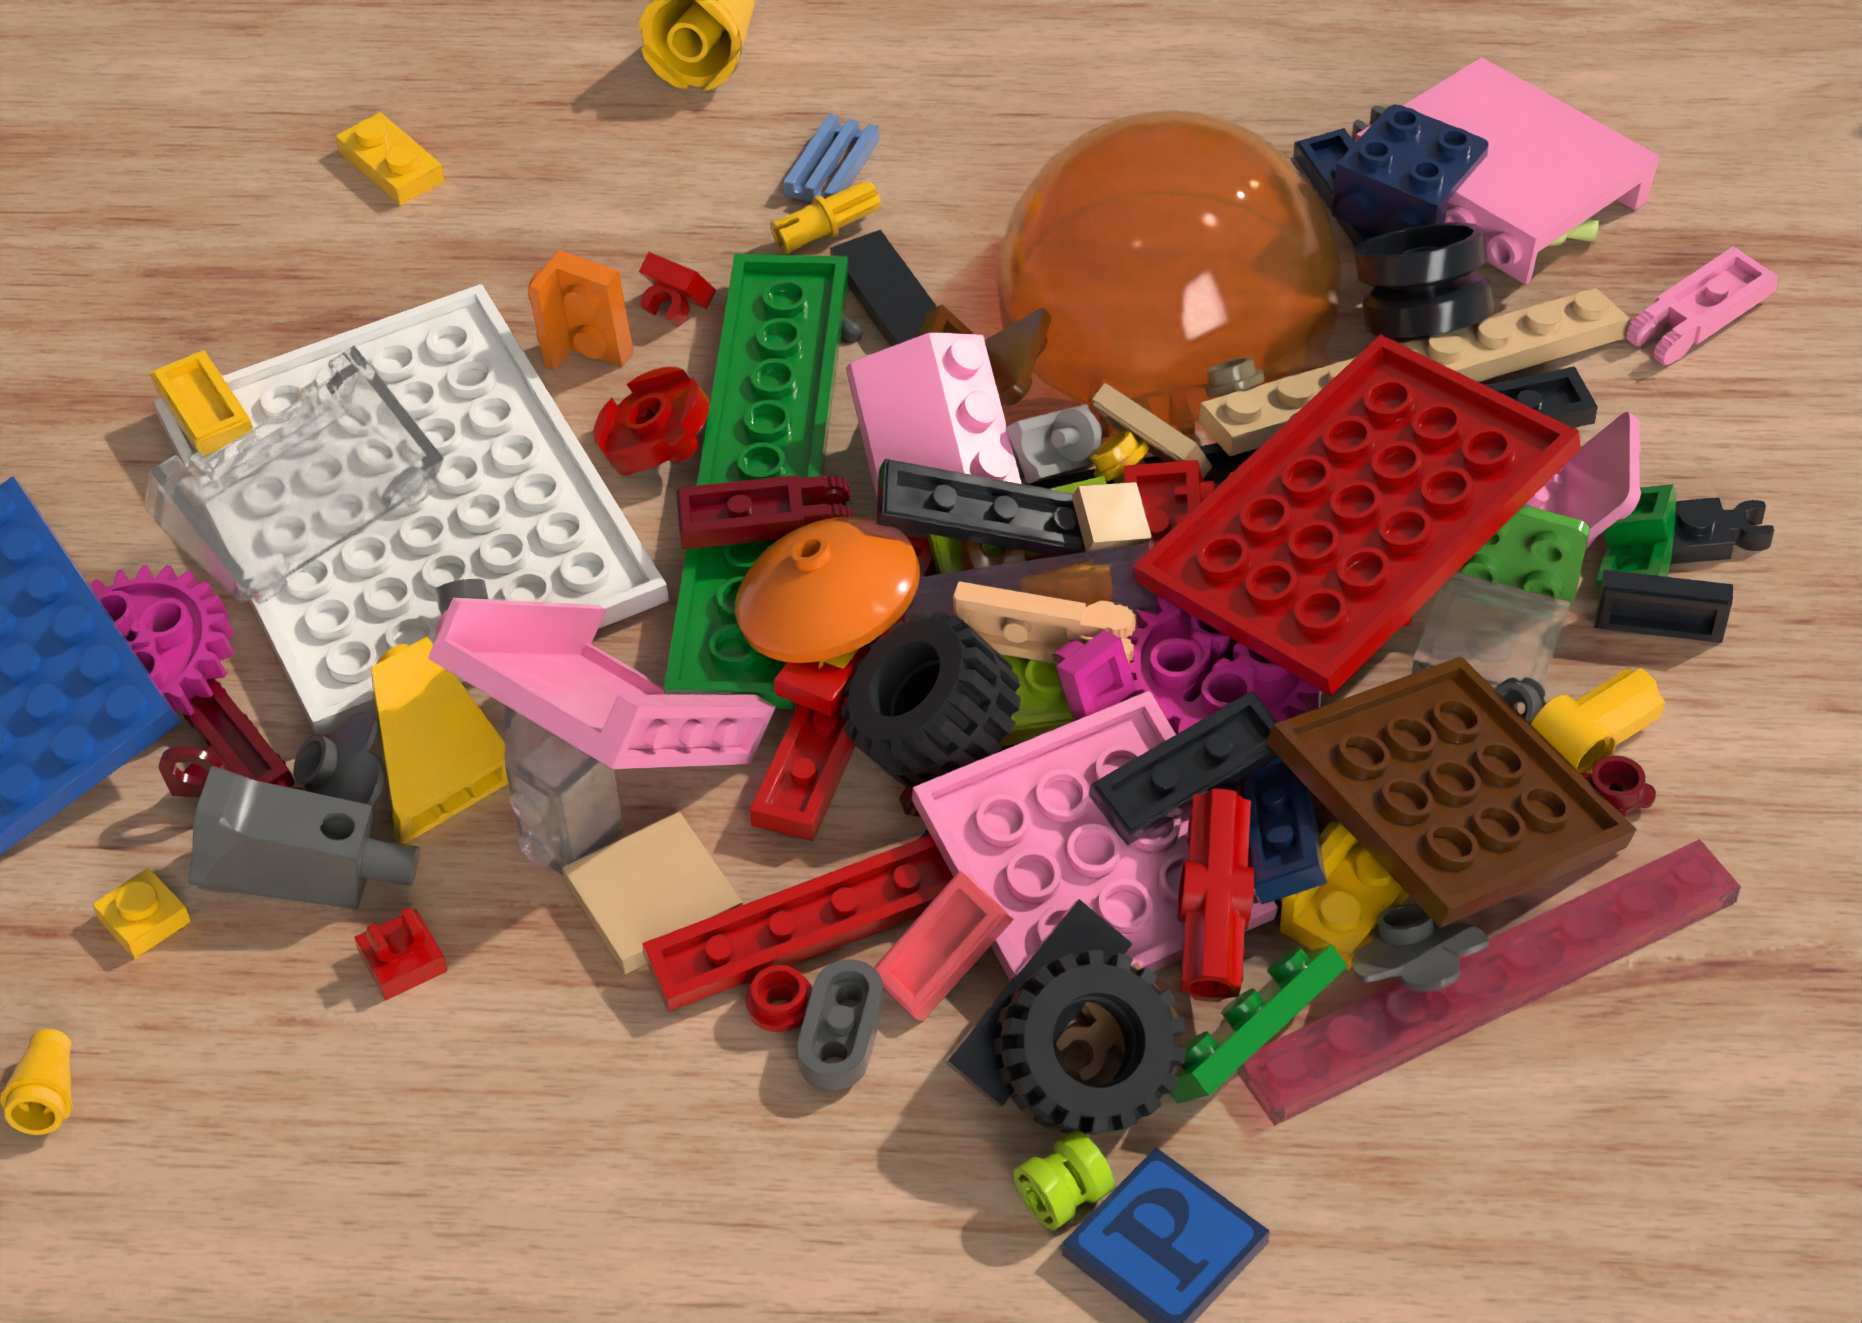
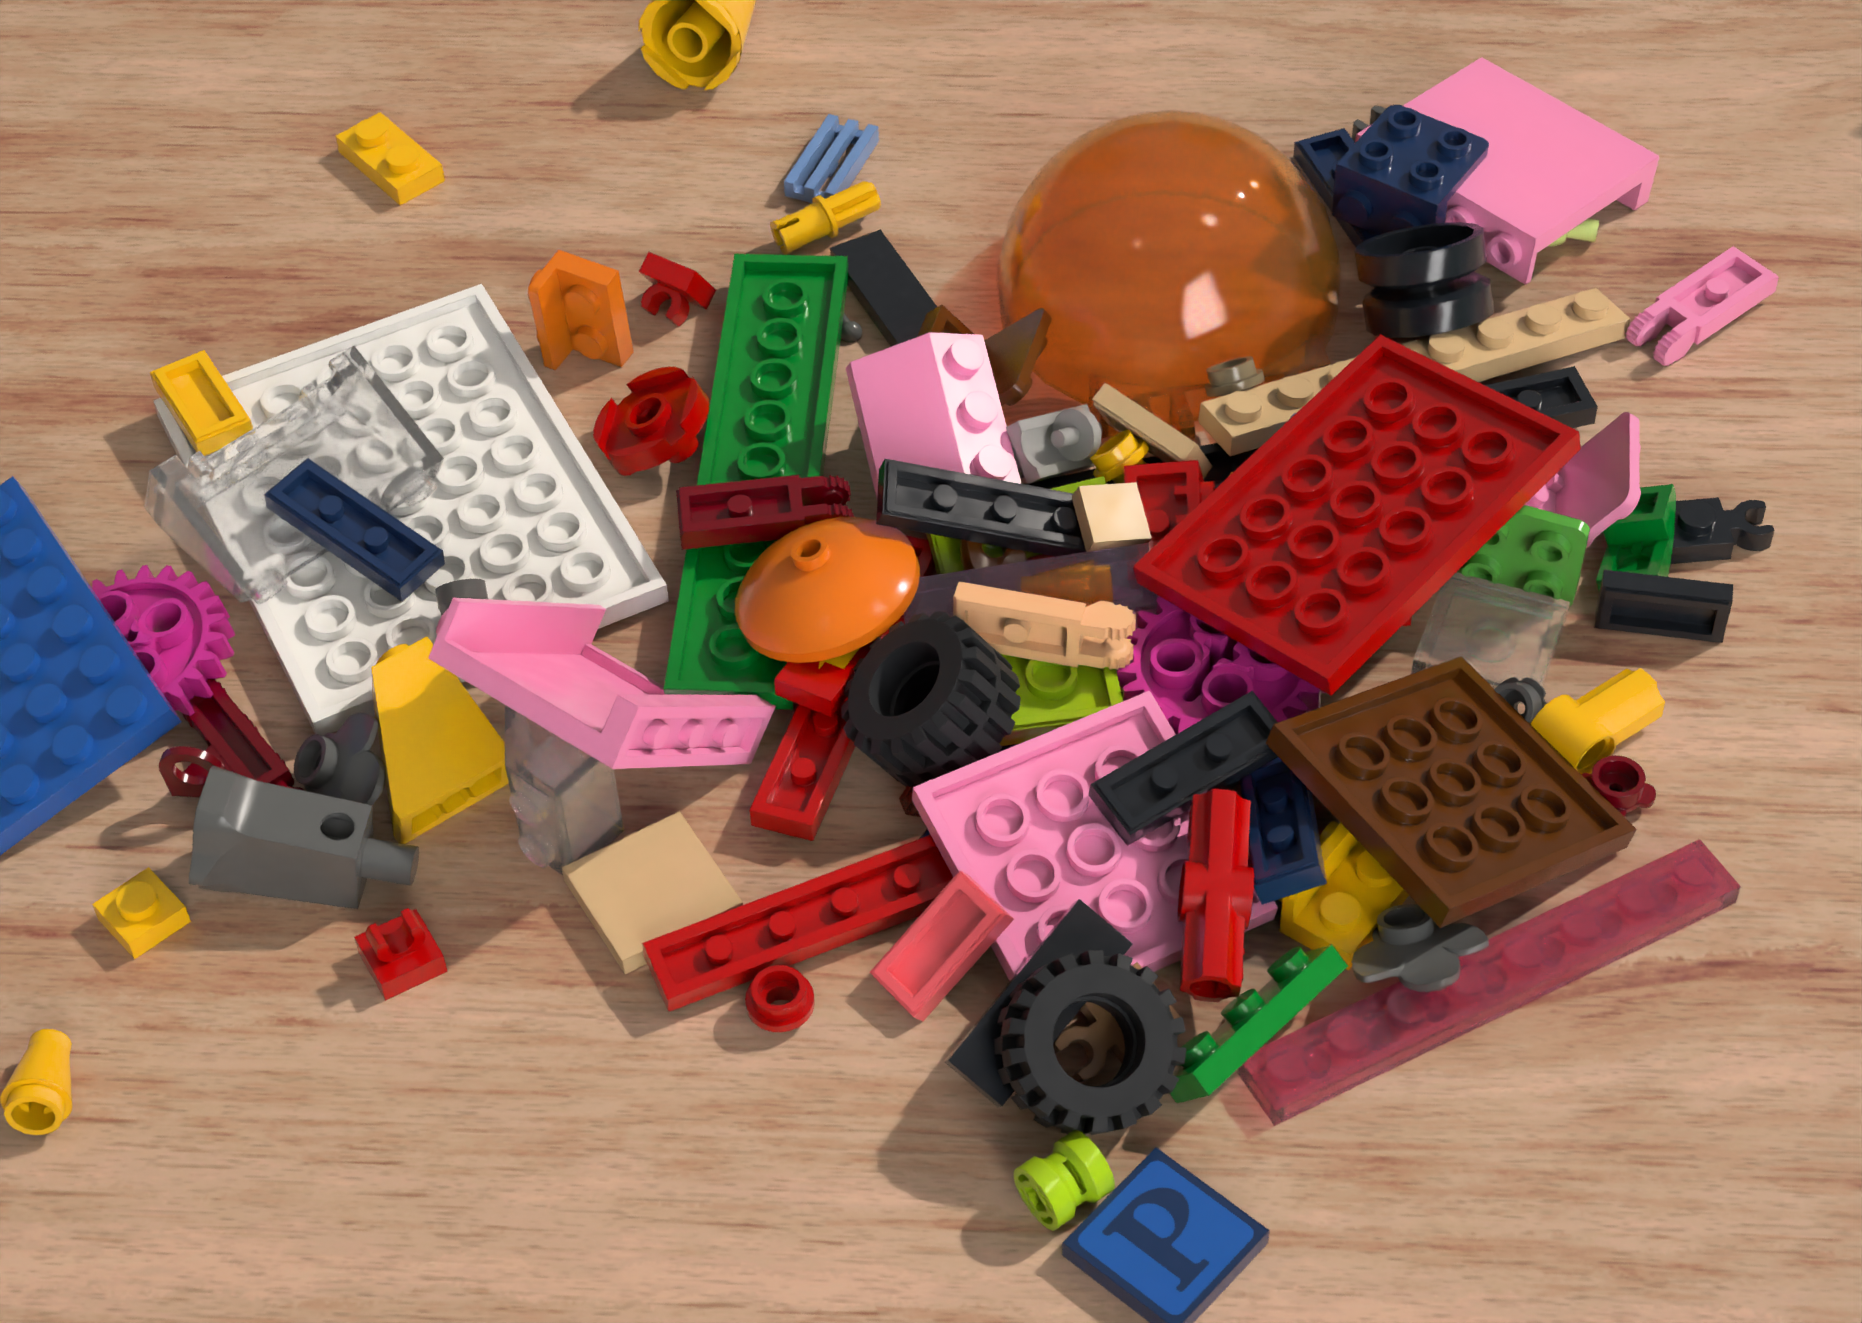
(354, 529): none -> dark blue tile
(840, 1029): dark grey plate -> none
(1094, 674): dark pink tile -> none

